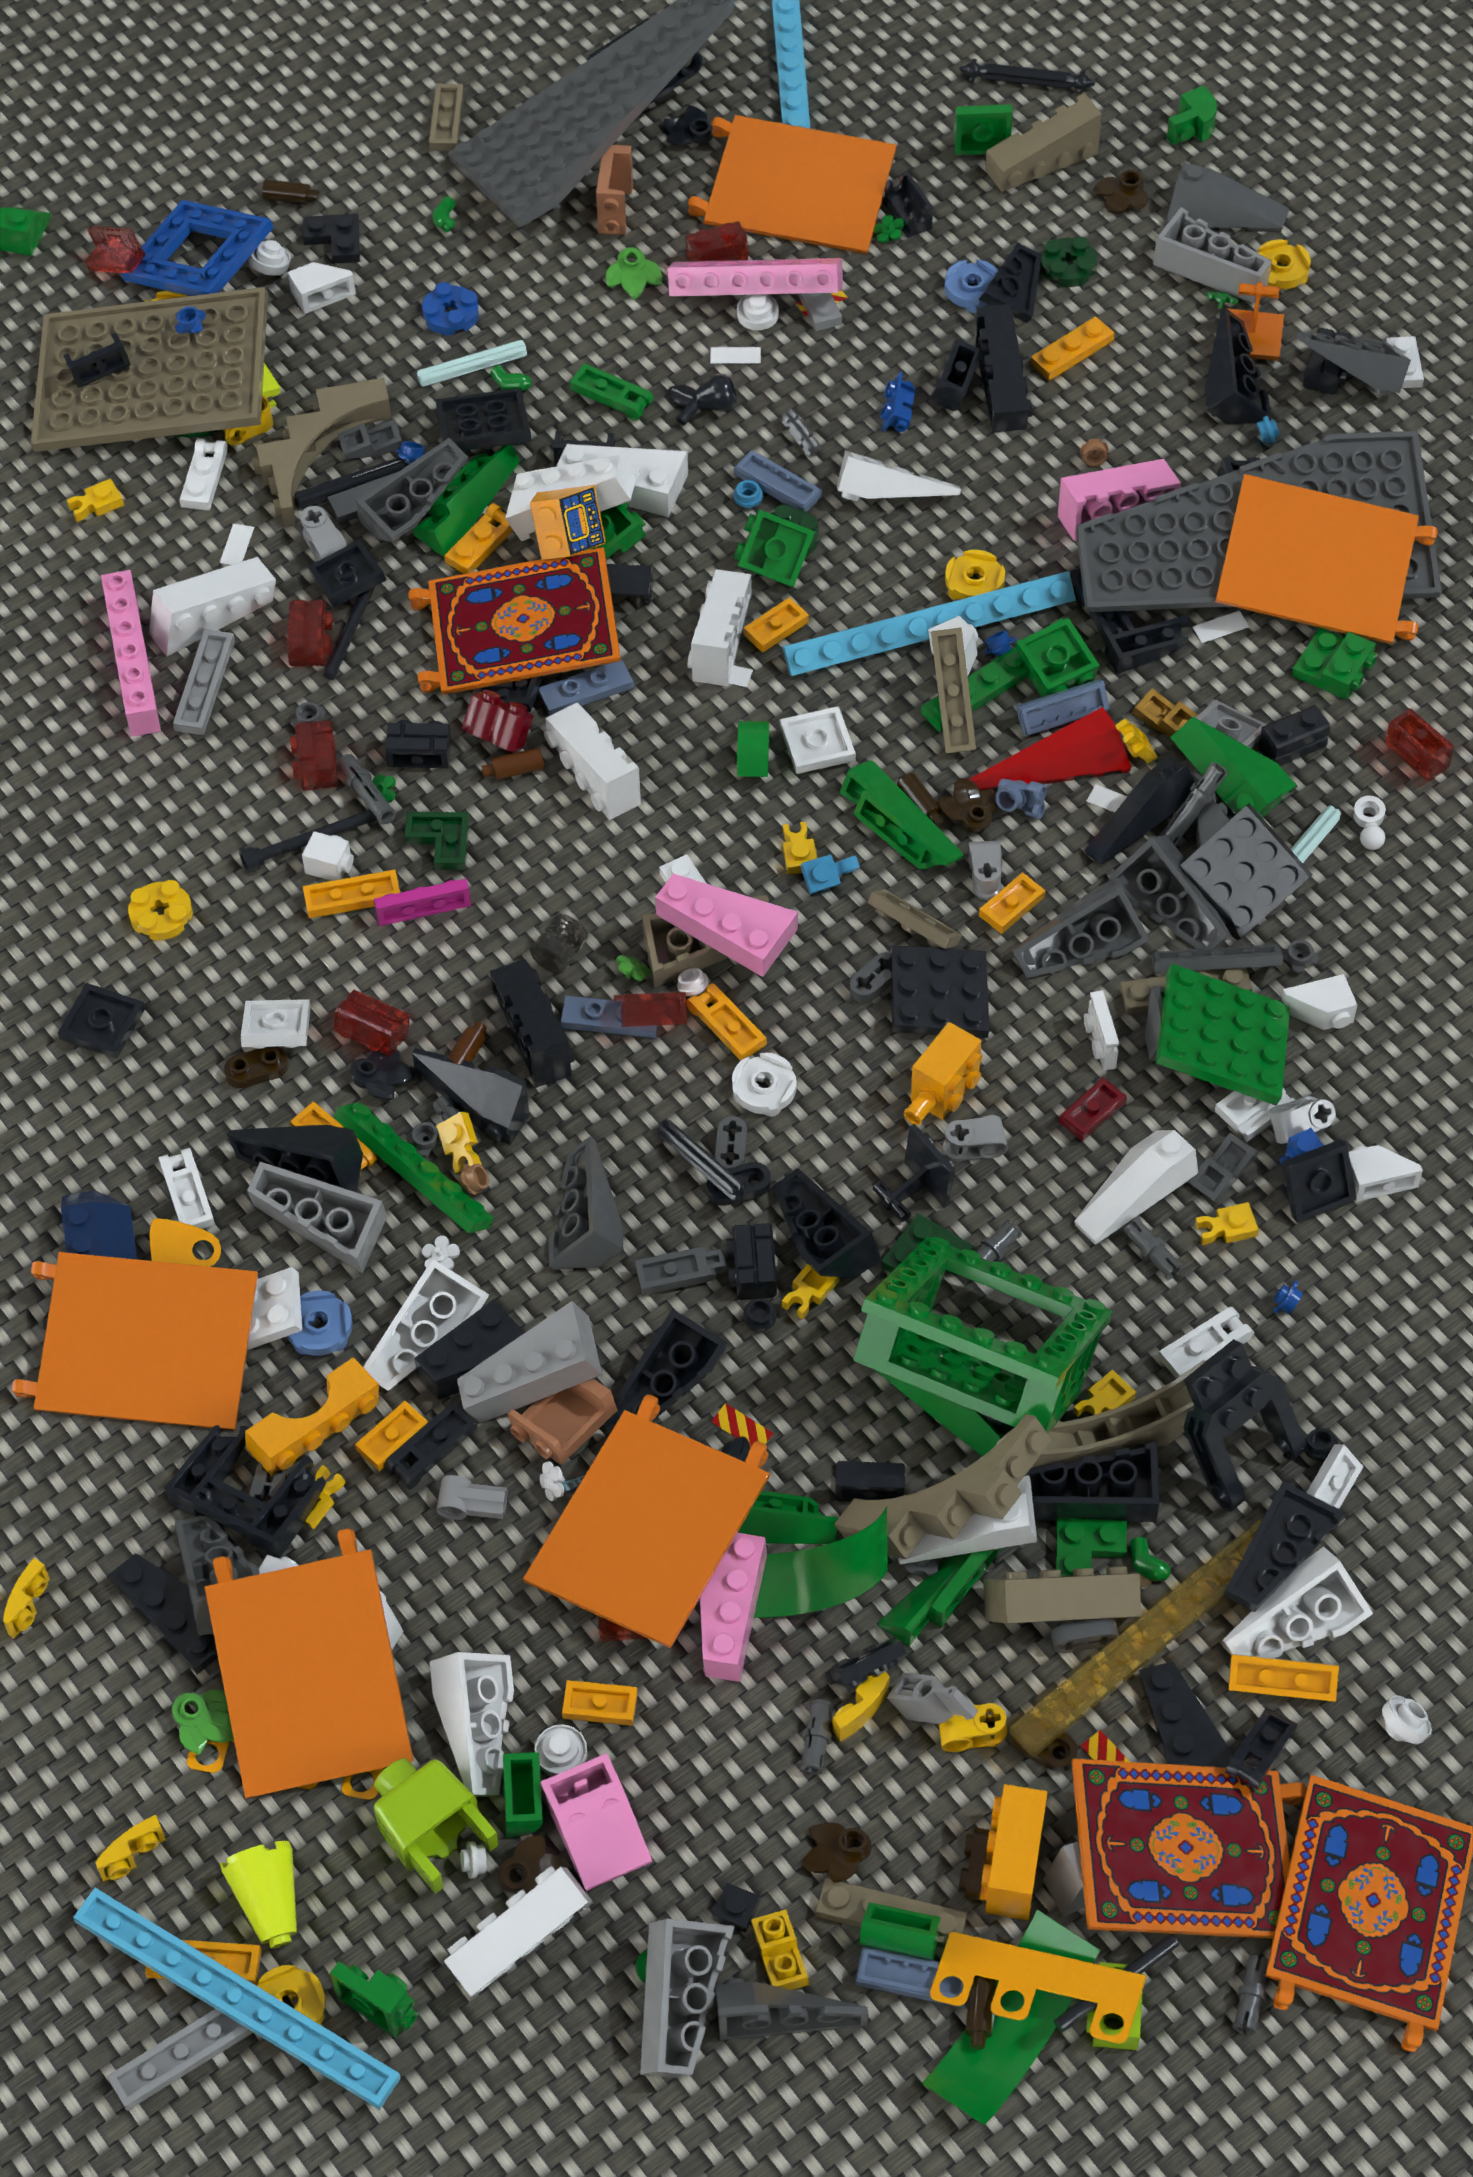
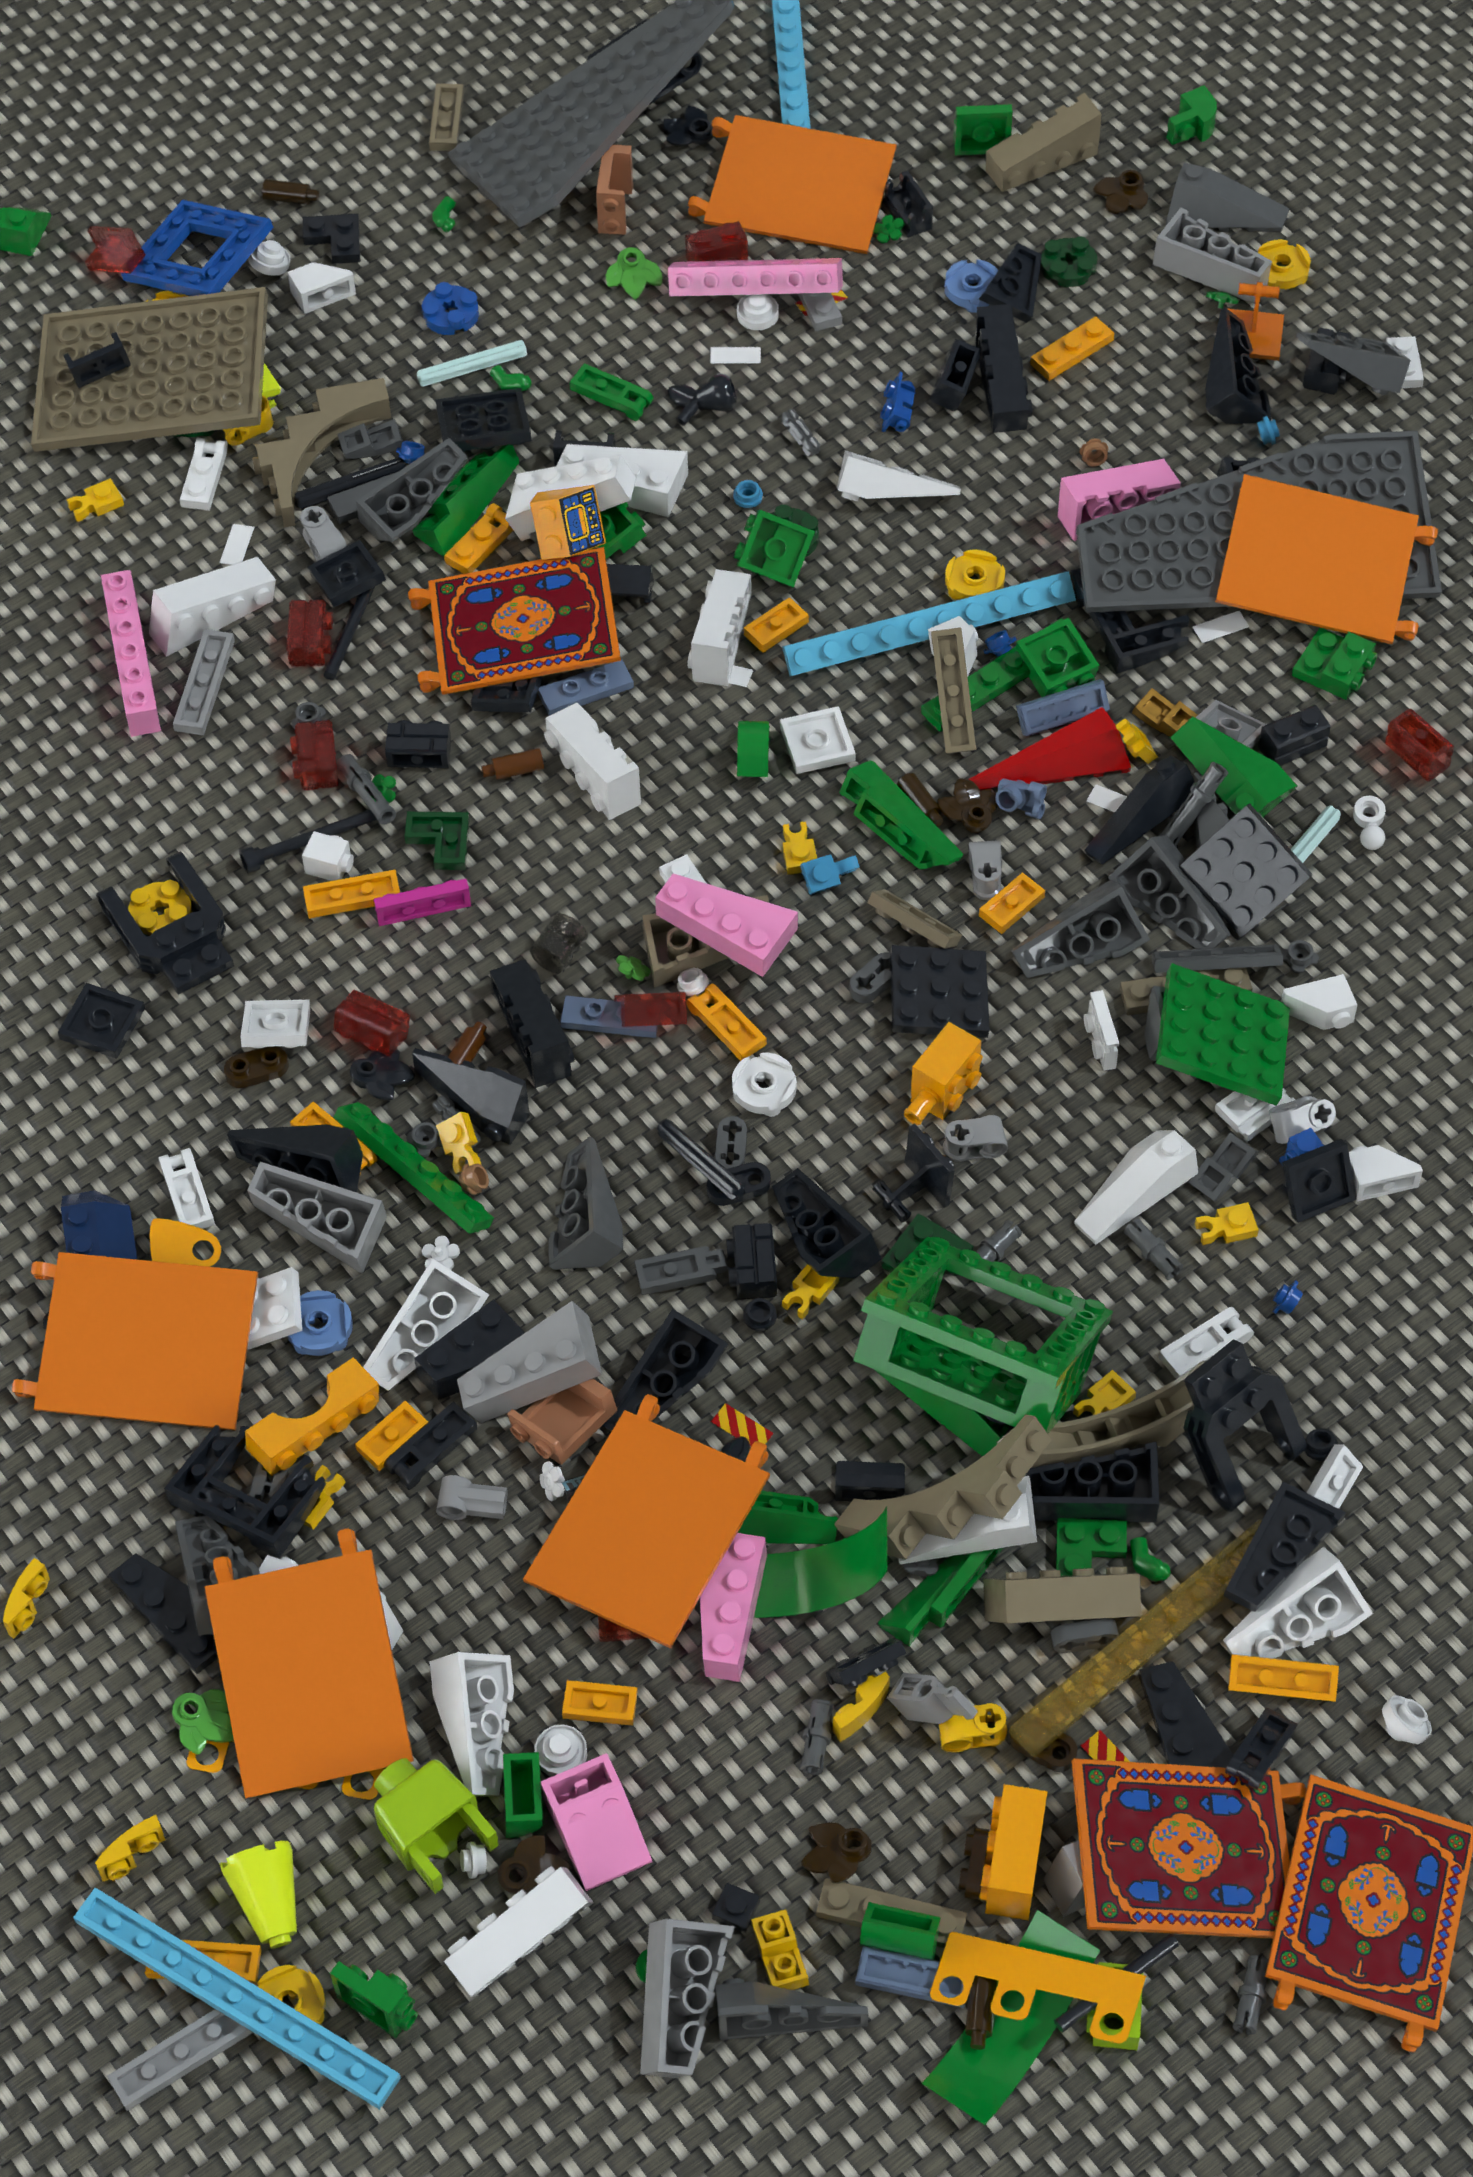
(184, 950): none -> black plate
(190, 320): blue plate -> none
(497, 721): dark red brick -> none
(778, 481): sand blue plate -> none
(1027, 76): black wheel -> none
(1092, 1109): dark red plate -> none

